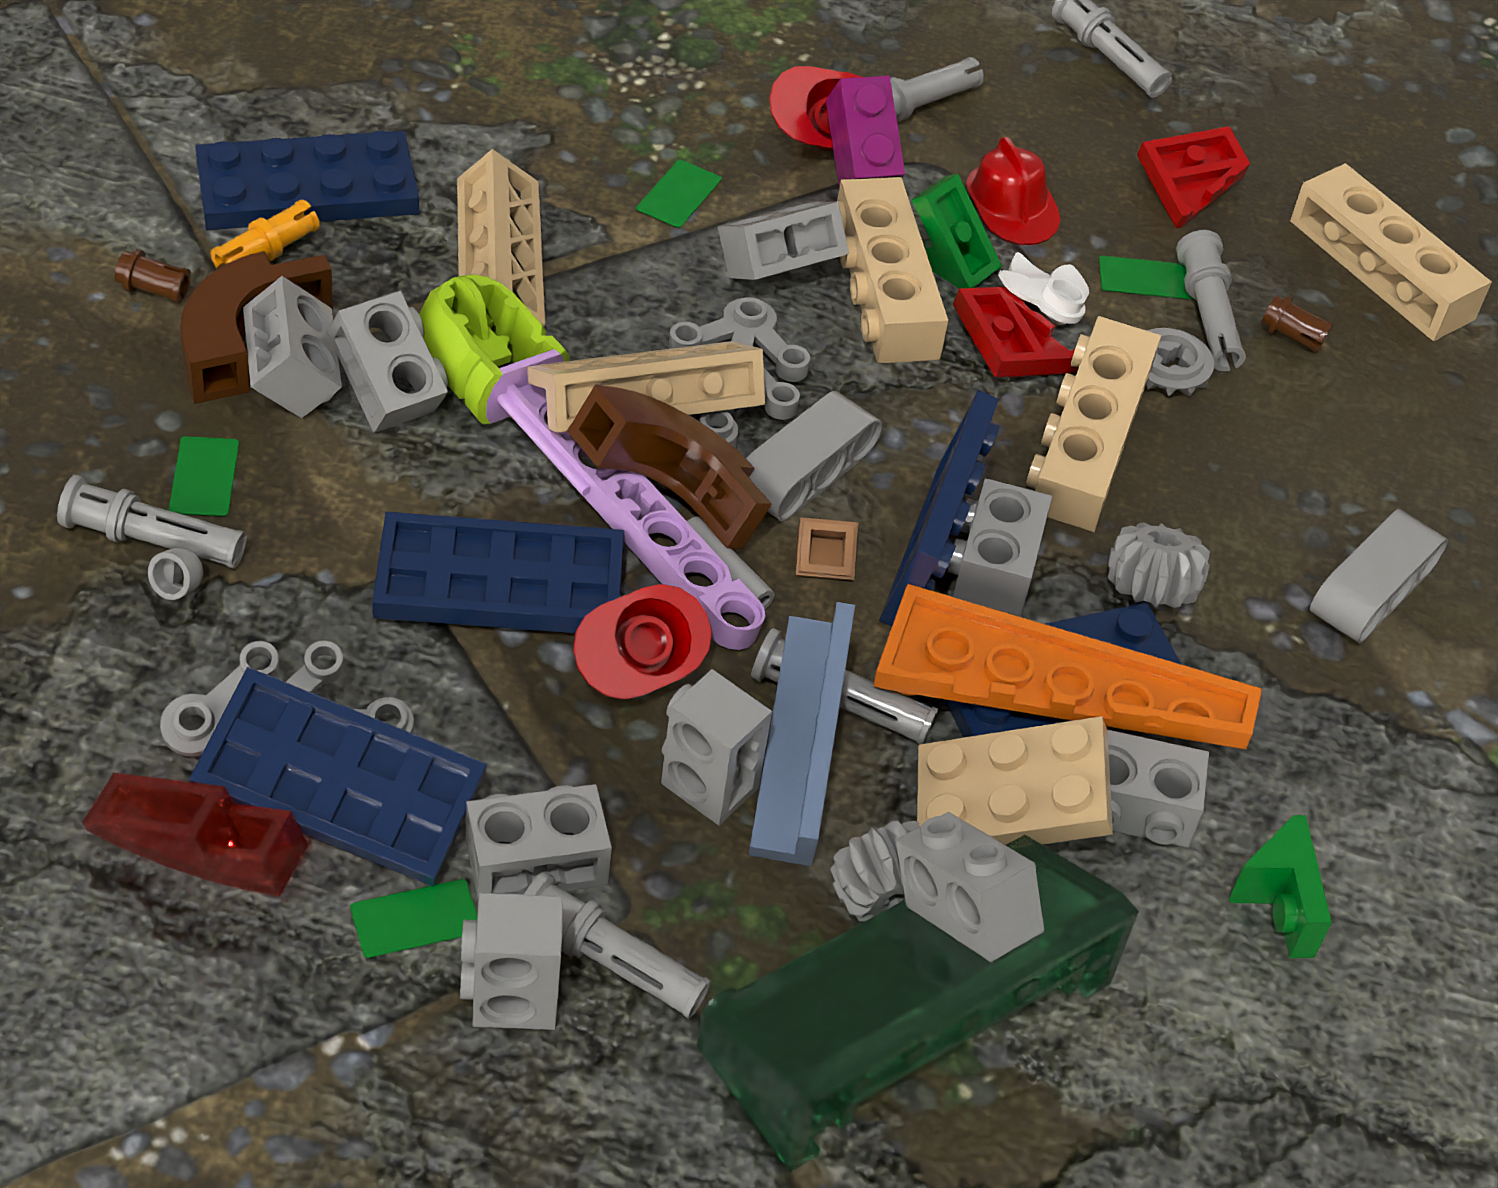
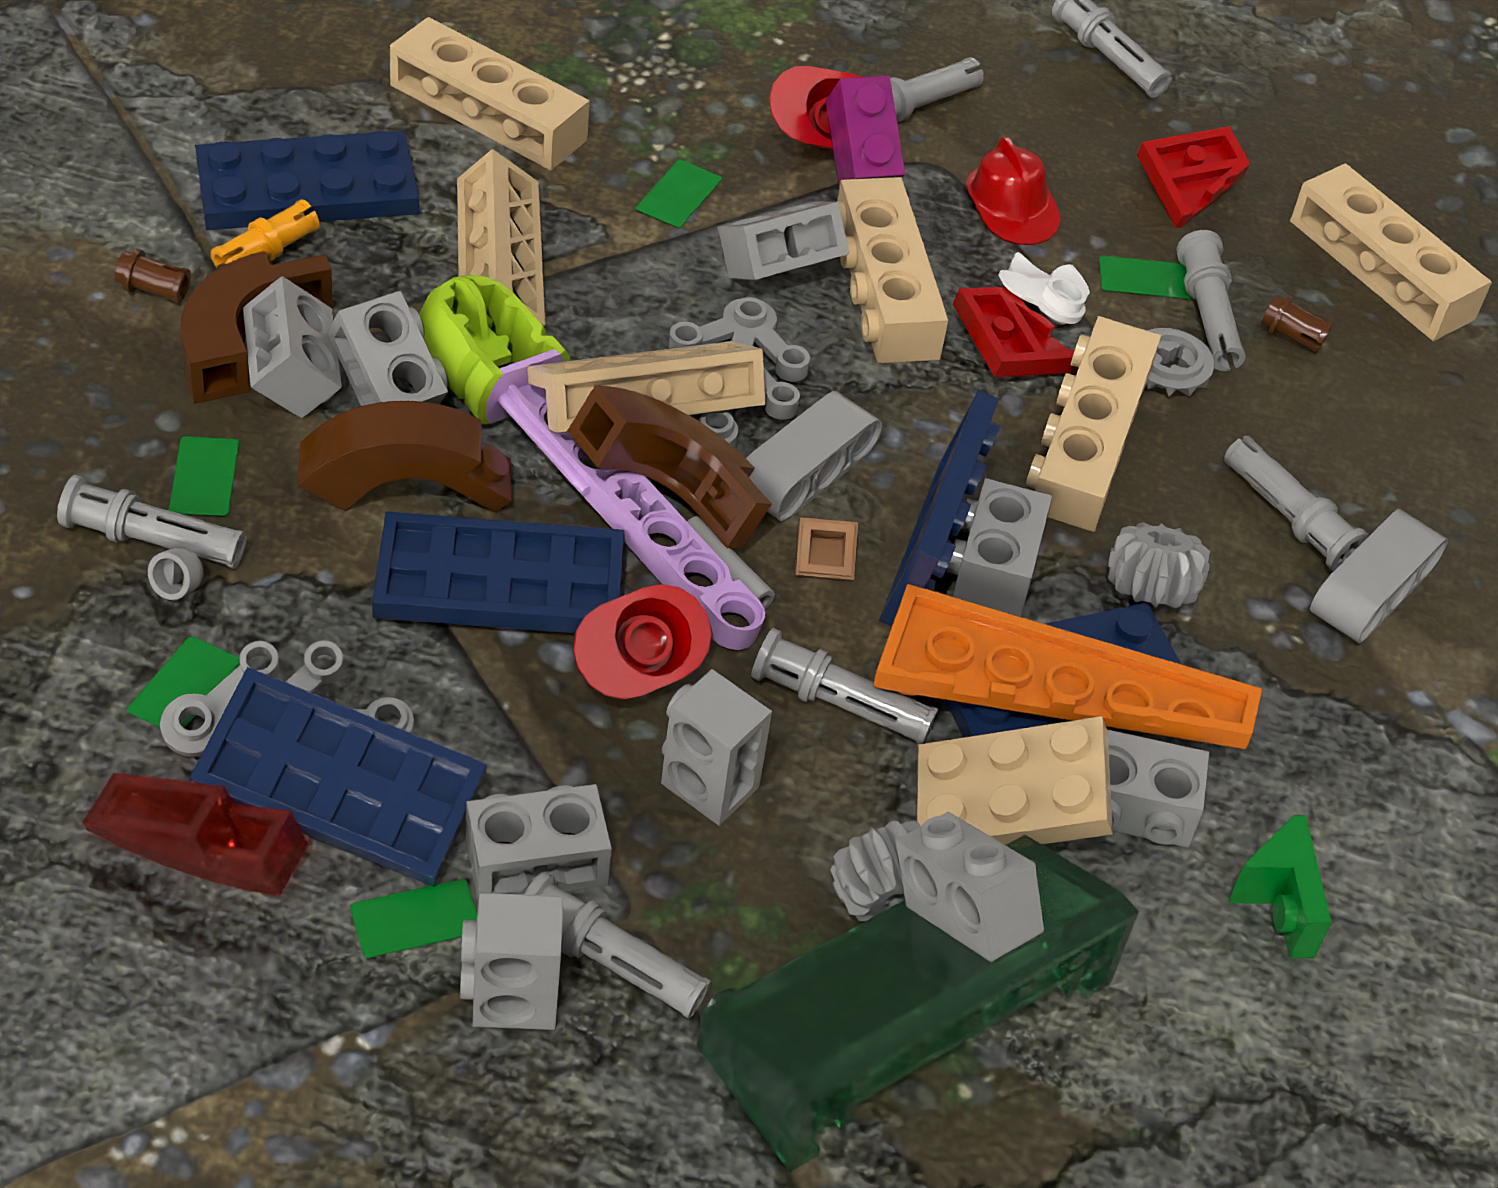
(190, 670): none -> green sticker
(401, 442): none -> reddish brown arch
(489, 93): none -> tan brick
(801, 738): sand blue fence -> none
(956, 240): green slope -> none
(1311, 517): none -> light grey pin

